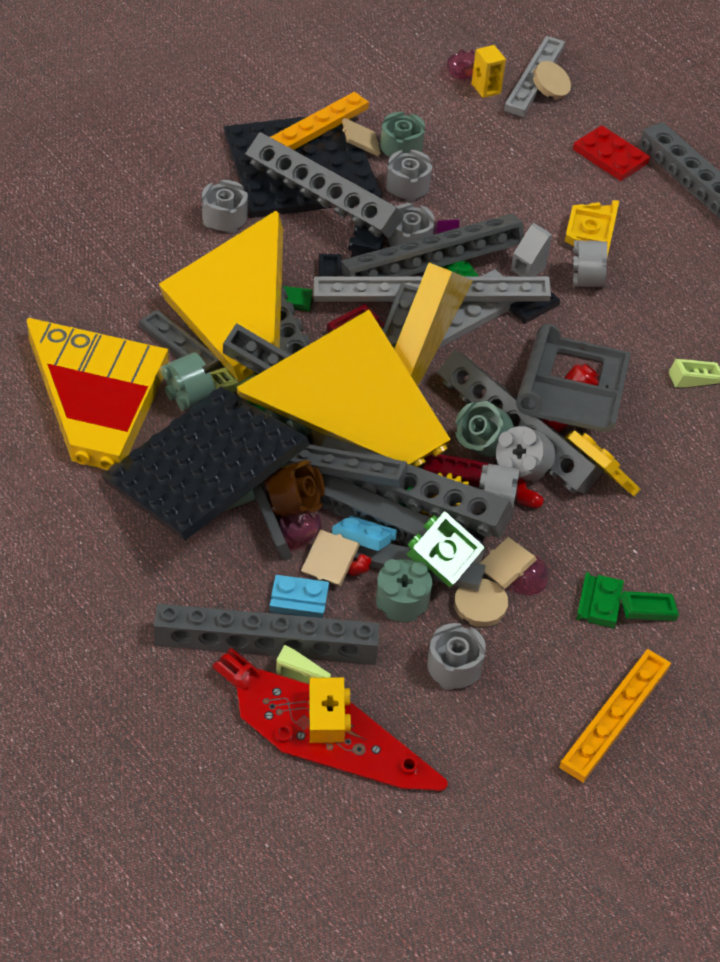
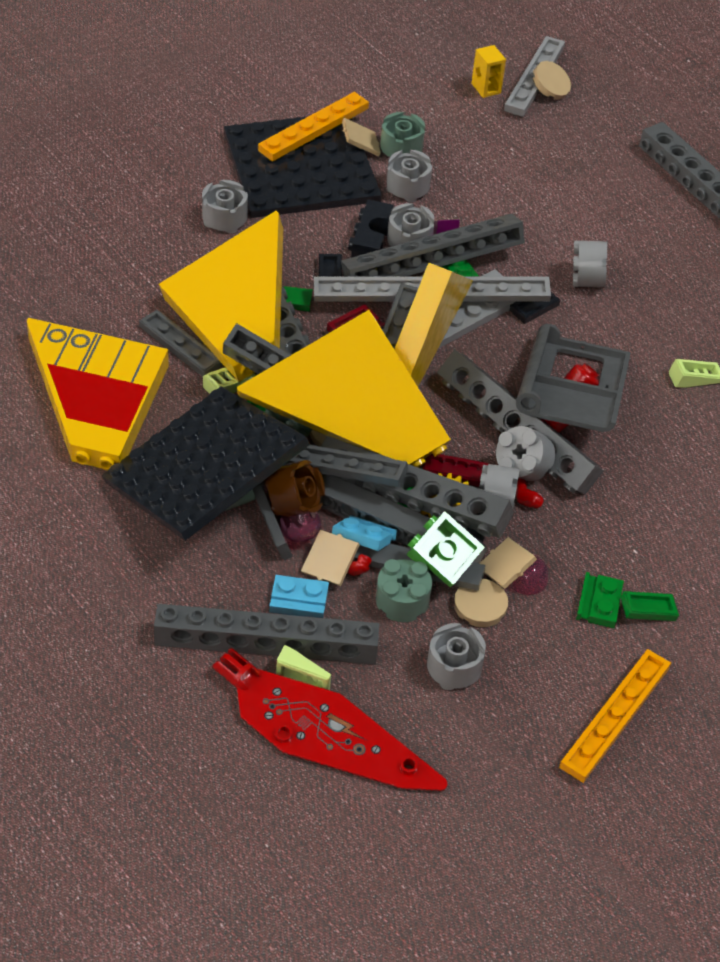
(187, 380): sand green brick -> none
(266, 148): dark grey brick -> none
(324, 724): yellow brick -> none
(461, 64): clear pink hair -> none
(480, 427): sand green brick -> none
(532, 252): light grey slope -> none
(592, 223): yellow wing -> none
(602, 459): yellow wing -> none
(611, 153): red plate -> none

